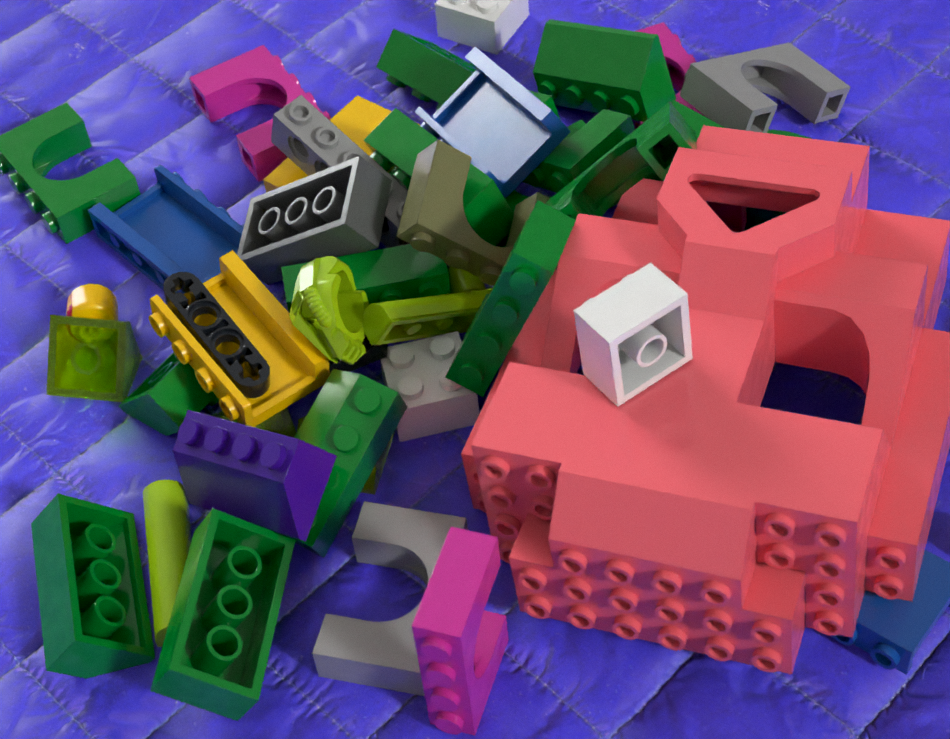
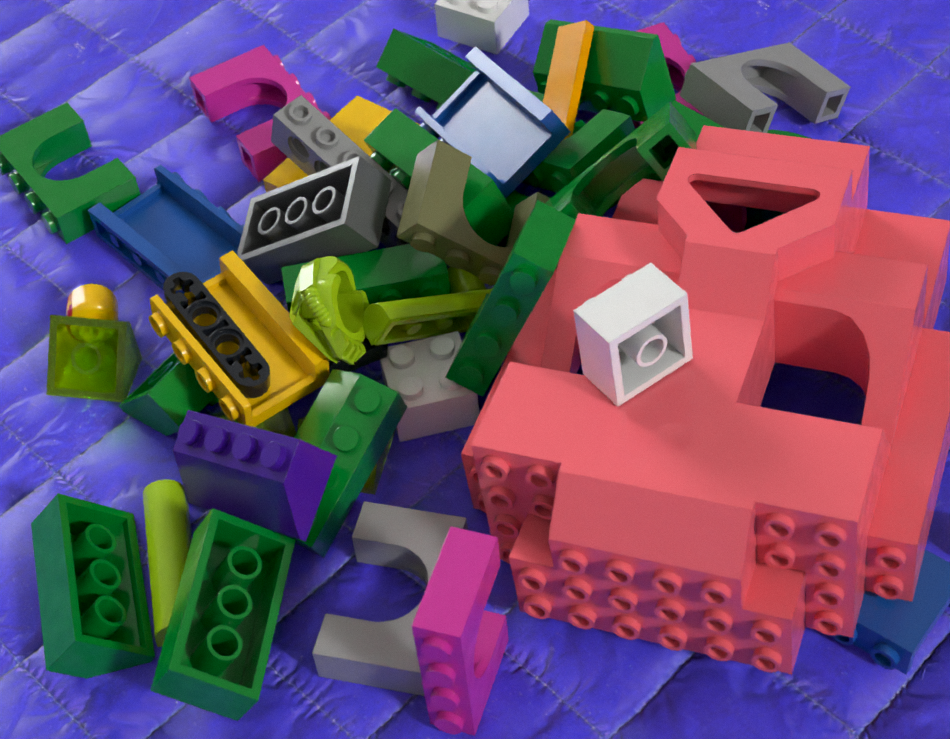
(568, 71): none -> light orange tile

